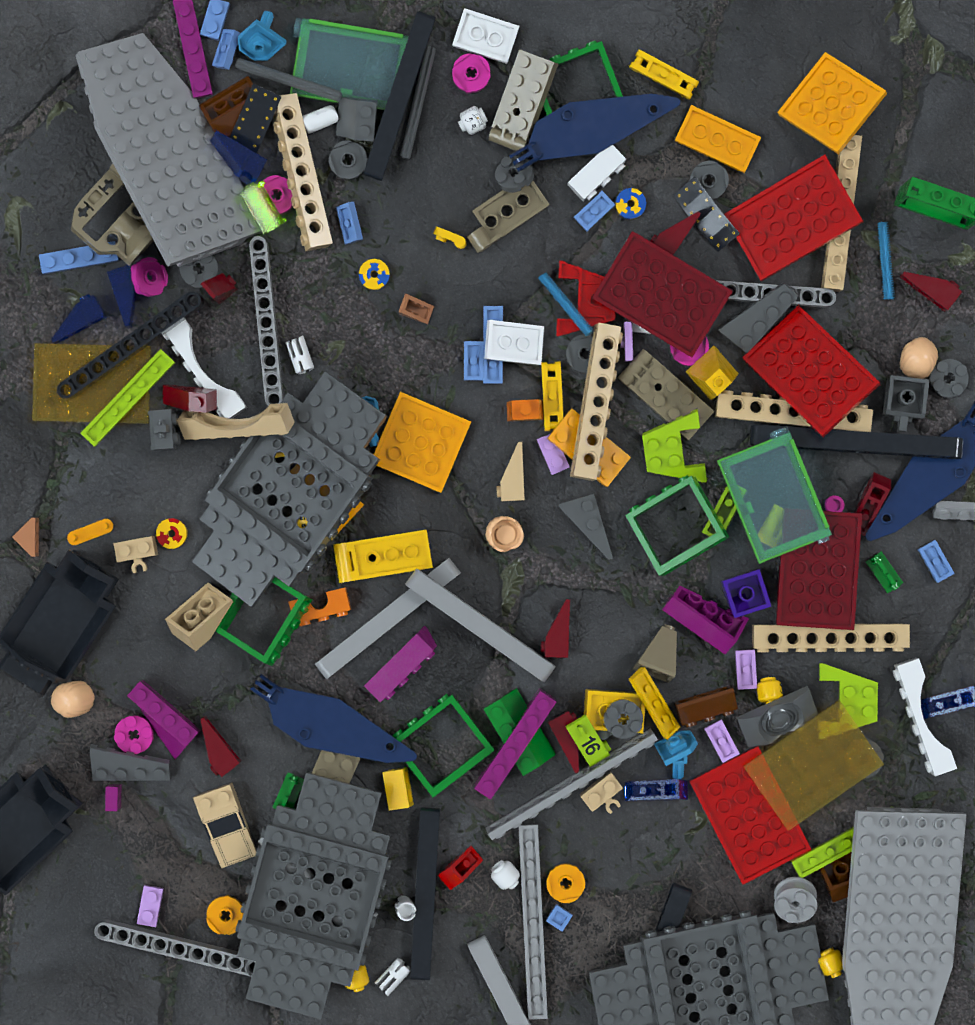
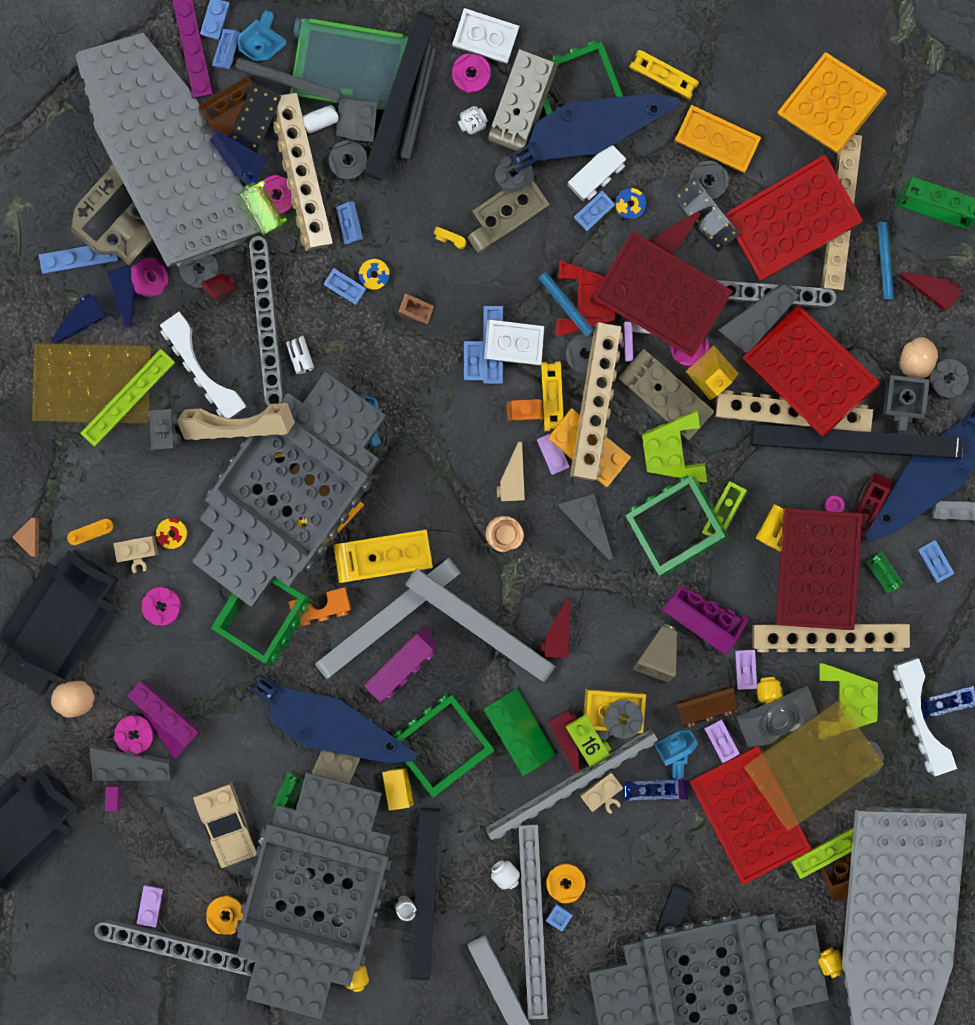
(121, 346): black beam -> none
(166, 596): none -> dark pink plate
(190, 398): dark red slope -> none
(199, 616): tan slope -> none
(219, 752): dark red slope -> none
(344, 286): none -> medium blue plate
(396, 971): white arm -> none
(421, 442): light orange plate -> none
(460, 868): red slope -> none
(500, 766): magenta arch -> none
(654, 703): yellow tile -> none
(746, 593): dark purple slope -> none
(774, 497): clear light blue door -> none
(795, 899): light grey wheel -> none

